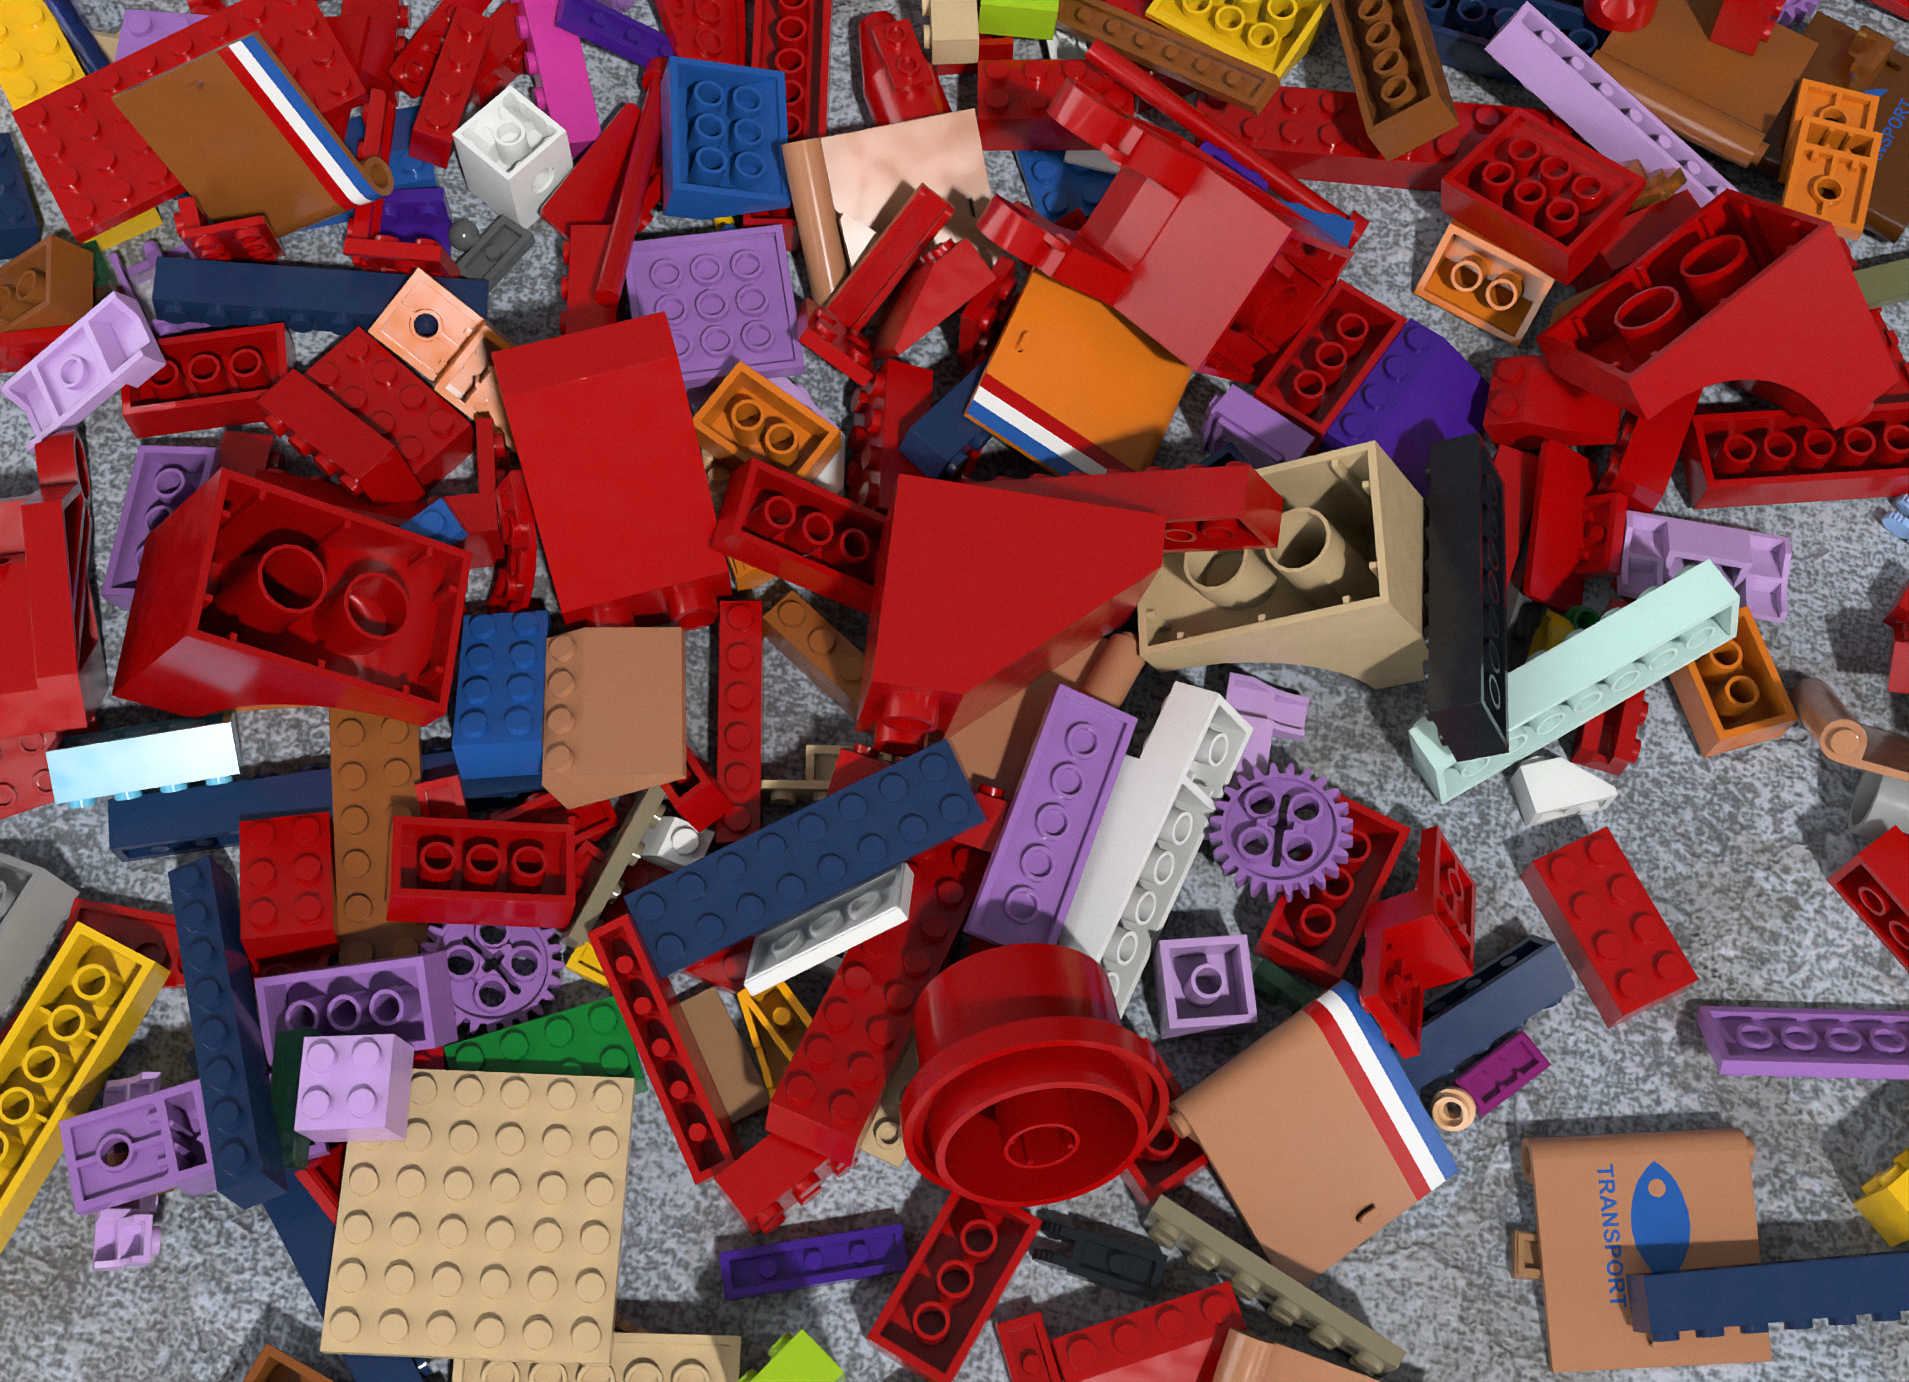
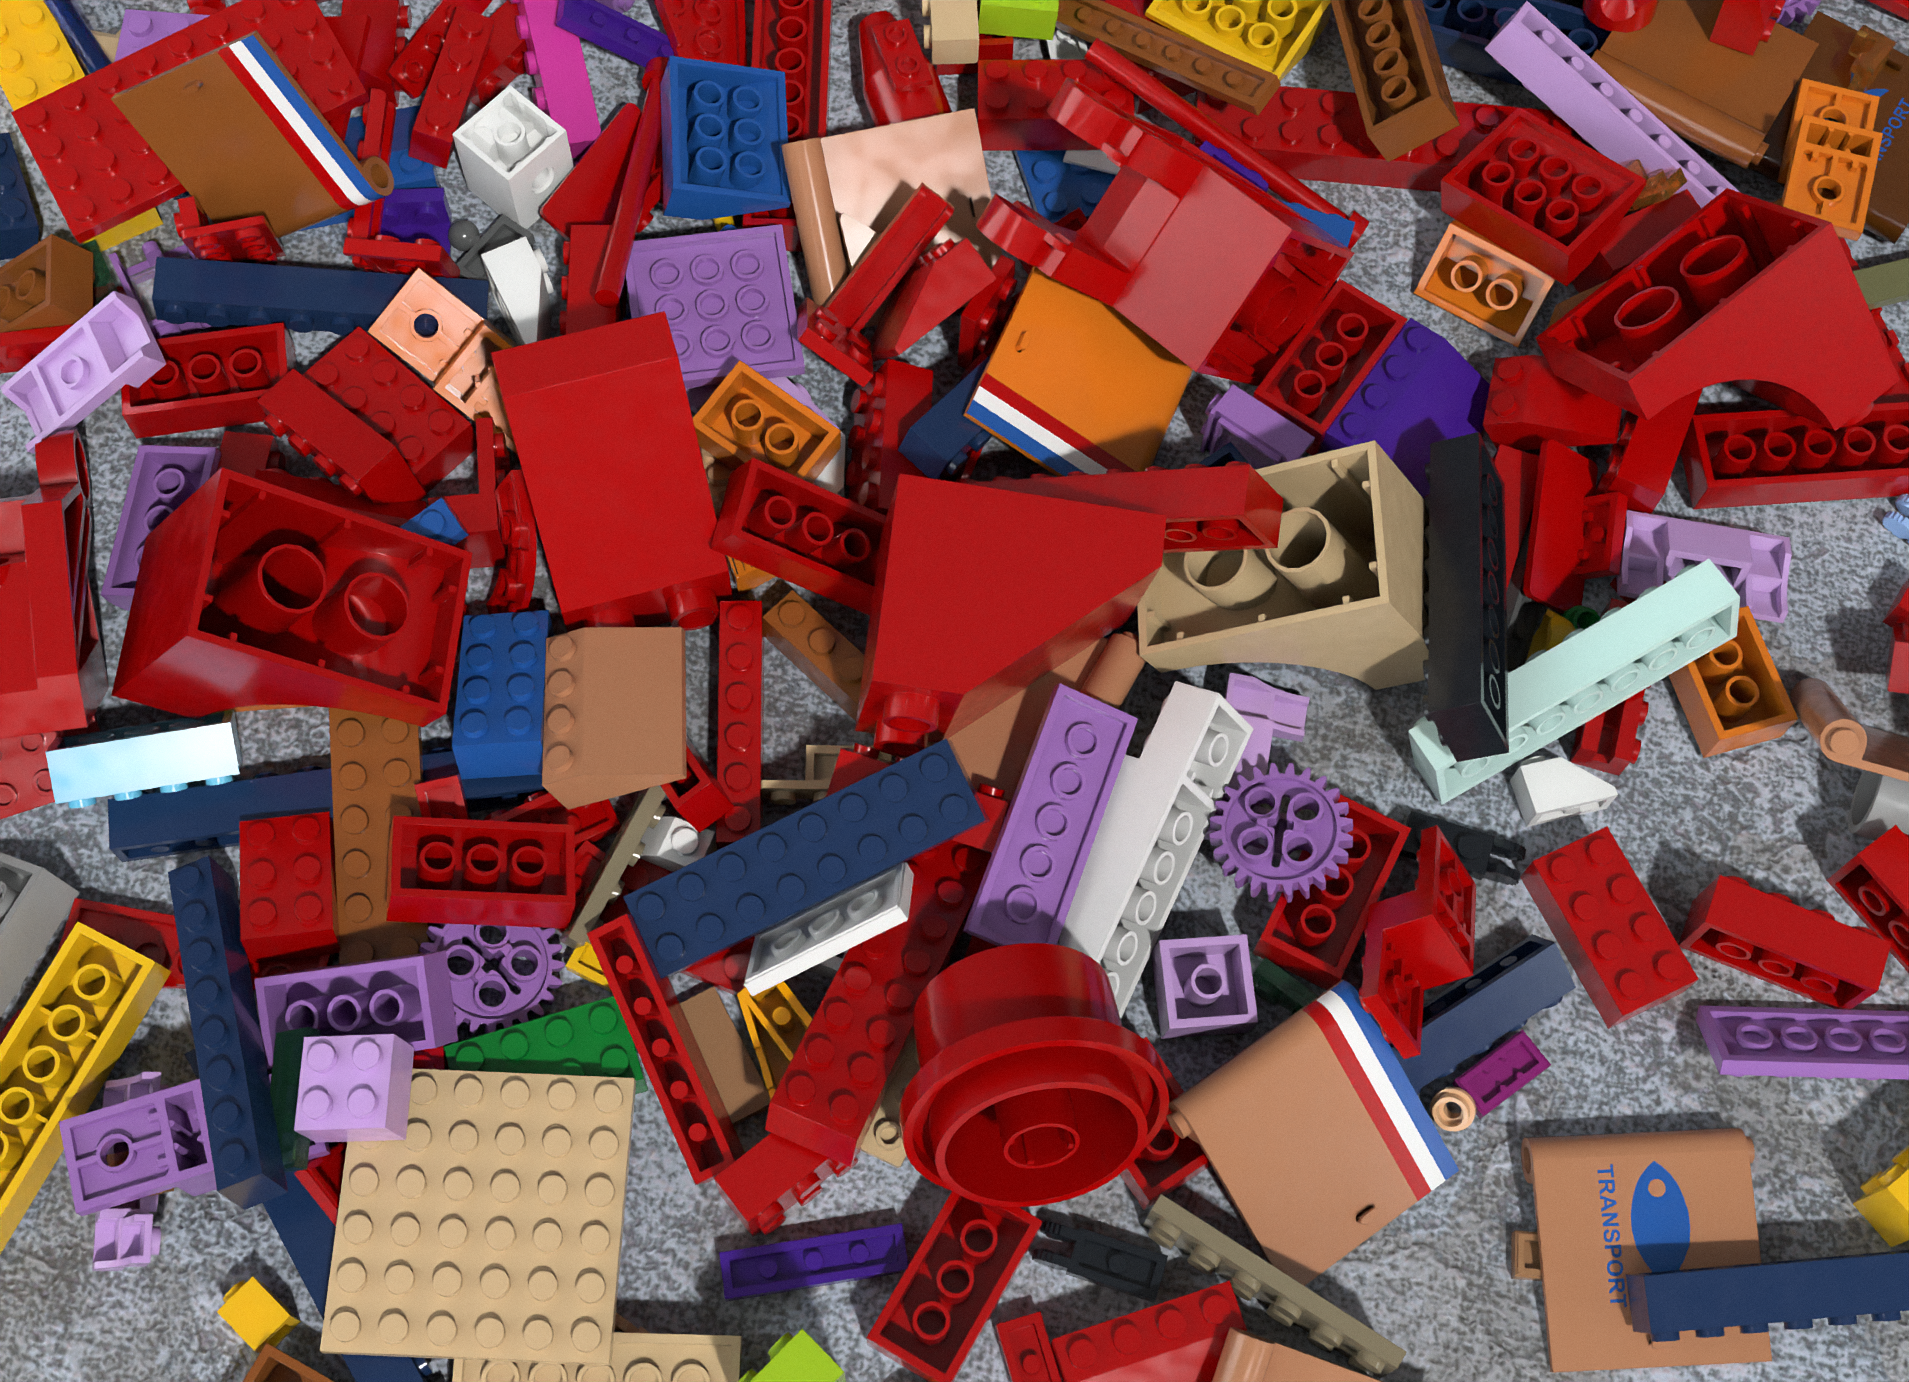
(257, 1314): none -> yellow brick
(521, 289): none -> white slope
(1470, 846): none -> black hinge
(1785, 943): none -> red brick

